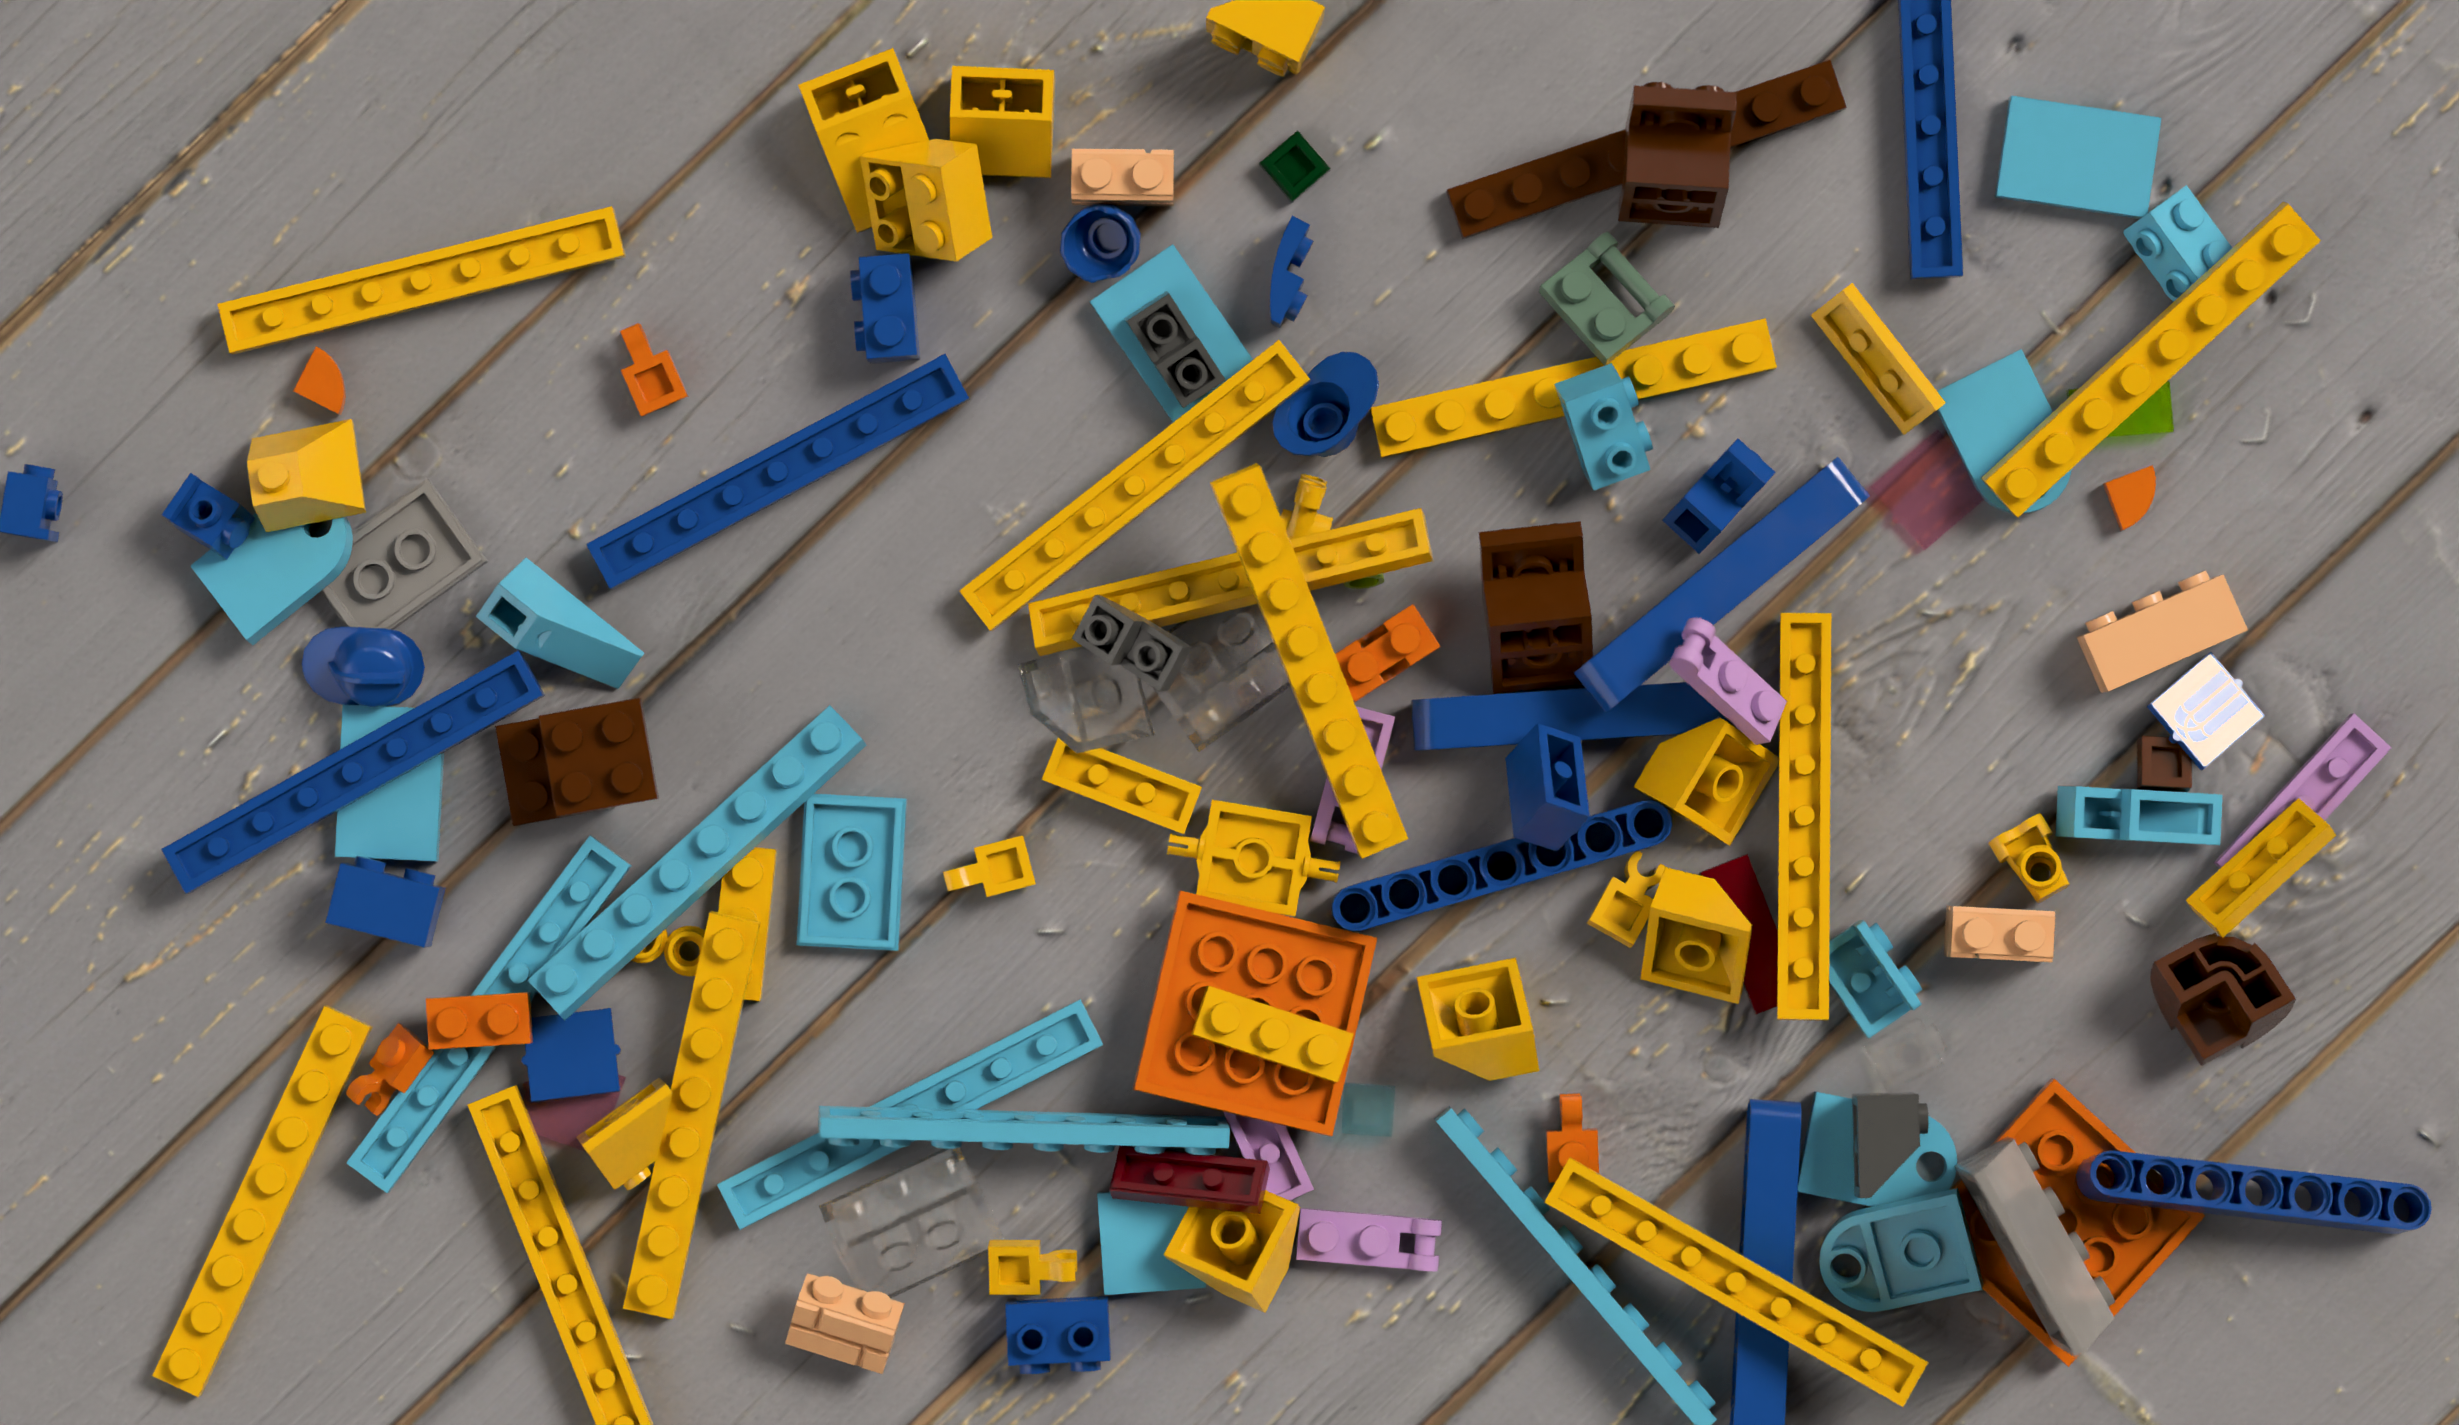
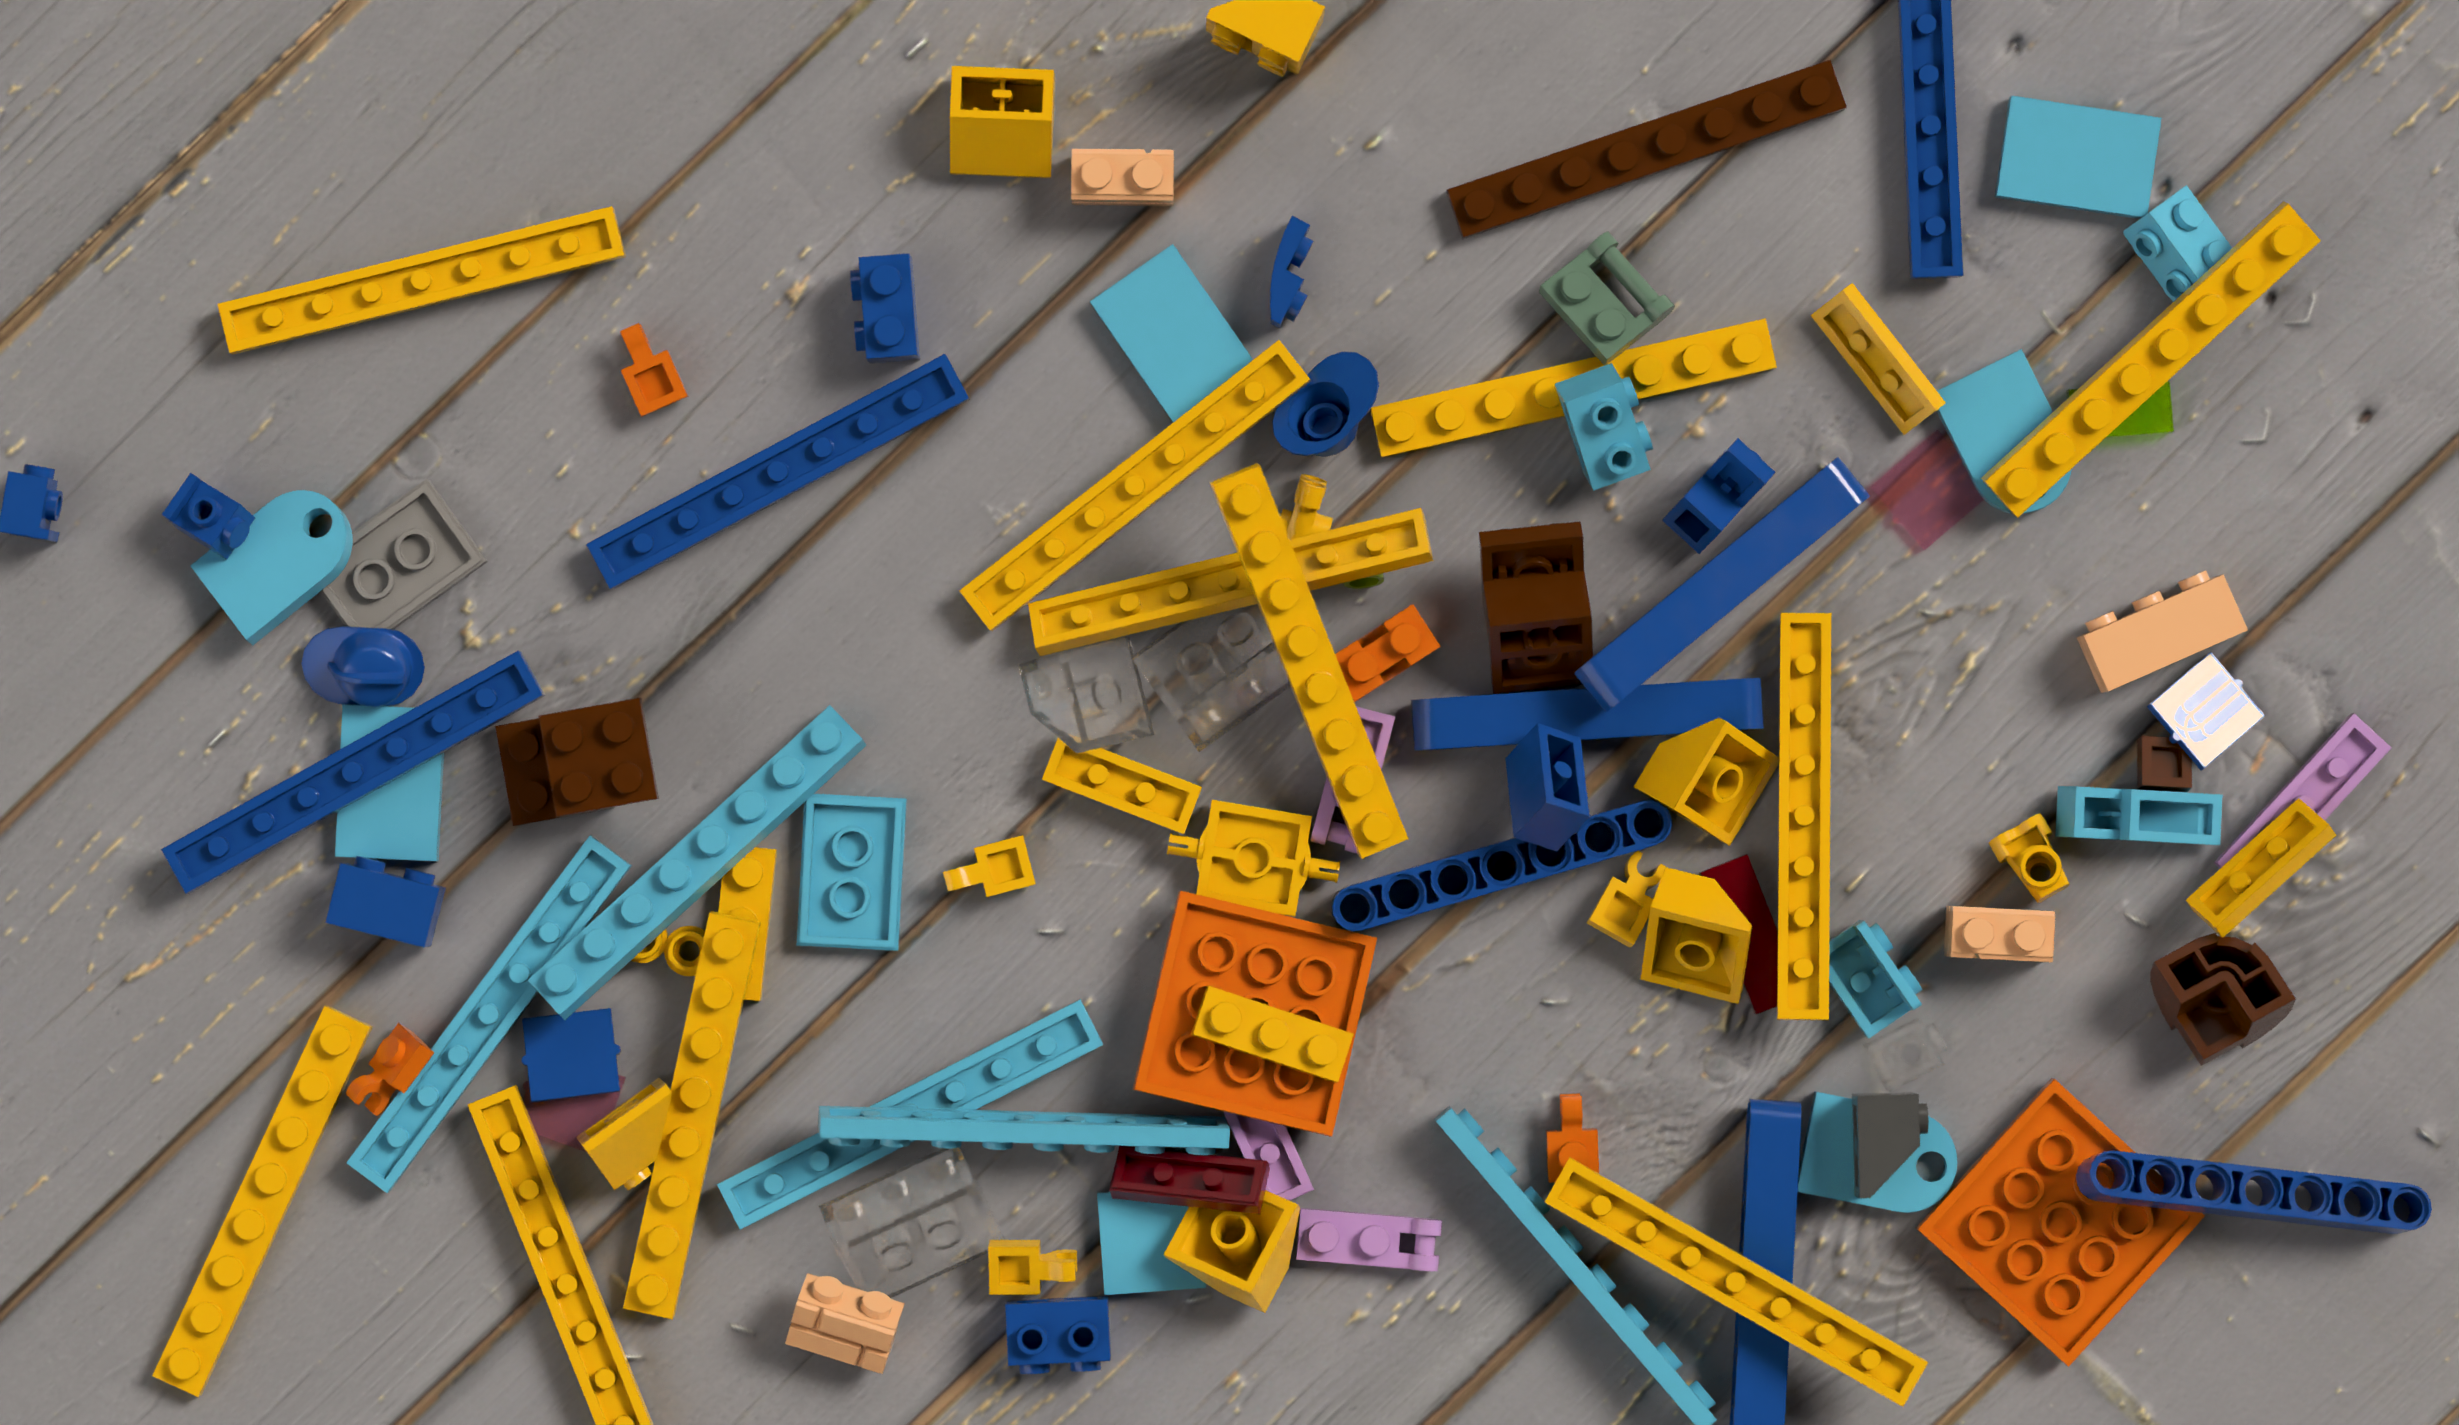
(305, 476): yellow slope -> none
(322, 382): orange tile -> none
(479, 1020): orange plate -> none
(555, 626): medium azure slope -> none
(861, 112): yellow slope -> none
(927, 199): yellow slope -> none
(1100, 243): blue hair -> none
(1132, 642): dark grey slope -> none
(1174, 349): dark grey slope -> none
(1294, 166): dark green tile -> none
(1368, 1109): clear light blue tile -> none
(1480, 1019): yellow slope -> none
(1677, 155): reddish brown bracket -> none
(1727, 682): lavender plate -> none
(1905, 1251): medium azure tile -> none
(2037, 1245): light grey slope -> none
(2131, 496): orange tile -> none

